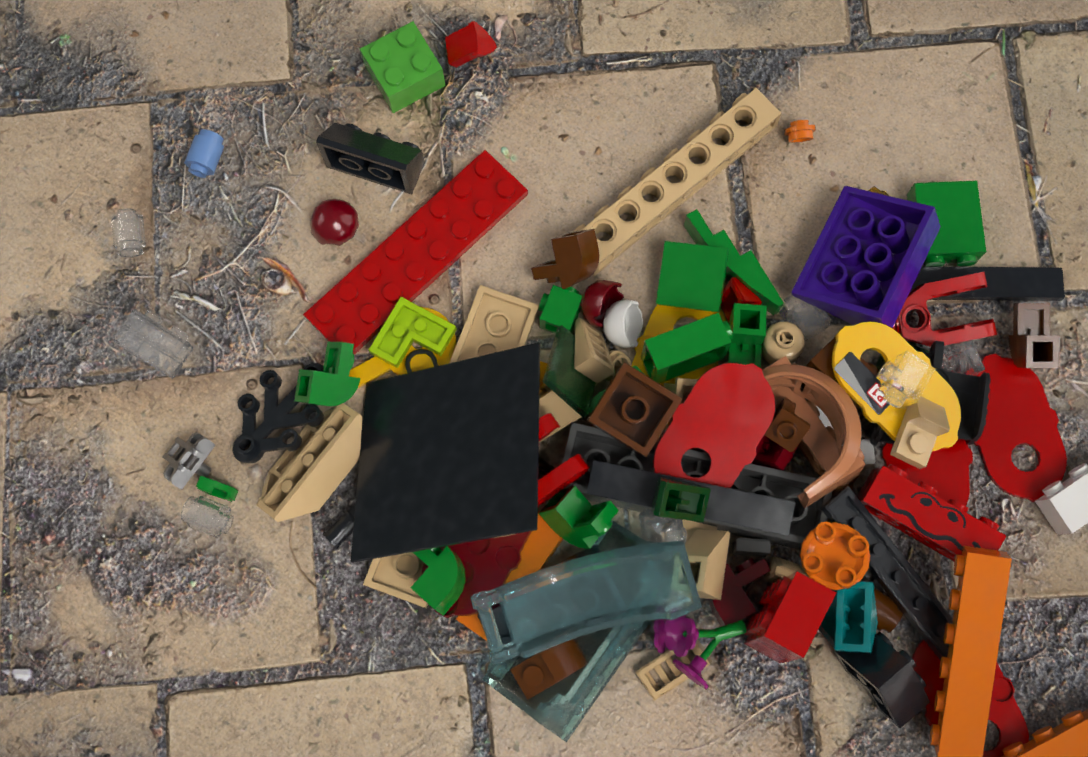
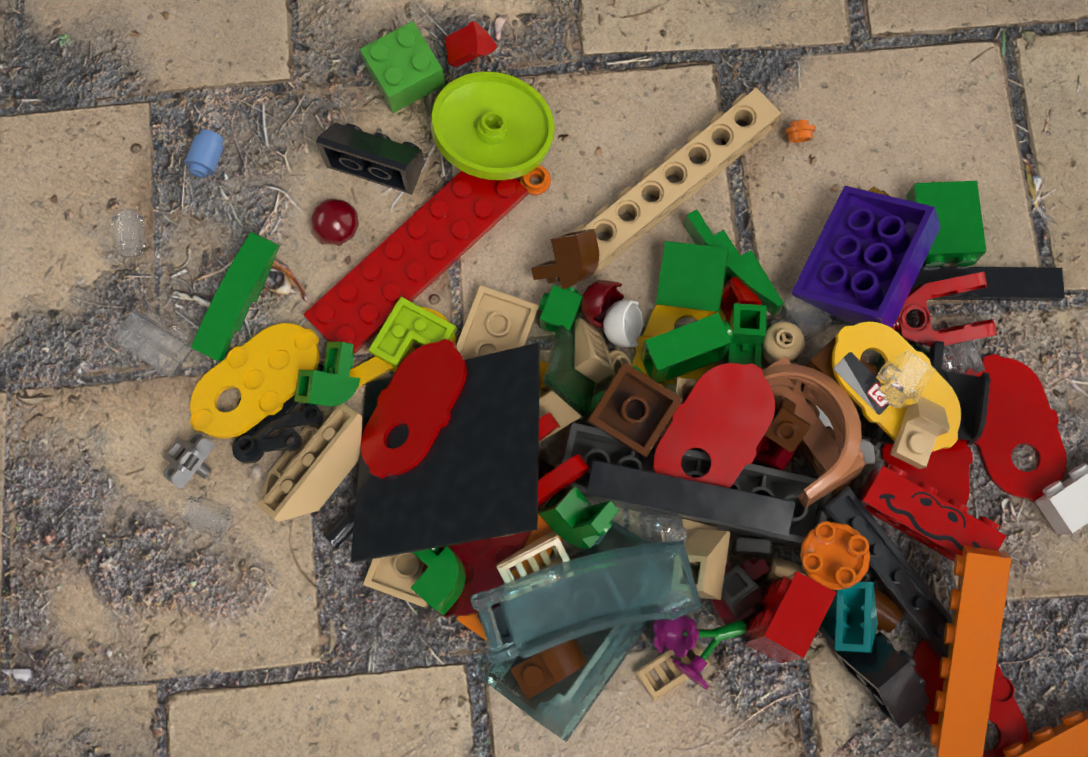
(216, 489): green tile -> none
(235, 295): none -> green slope
(262, 371): none -> yellow piece
(416, 397): none -> red piece
(492, 125): none -> lime dish
(528, 552): none -> tan slope
(541, 173): none -> orange plate
(680, 500): dark green slope -> none
(739, 591): none -> dark grey slope
(1031, 339): brick -> none

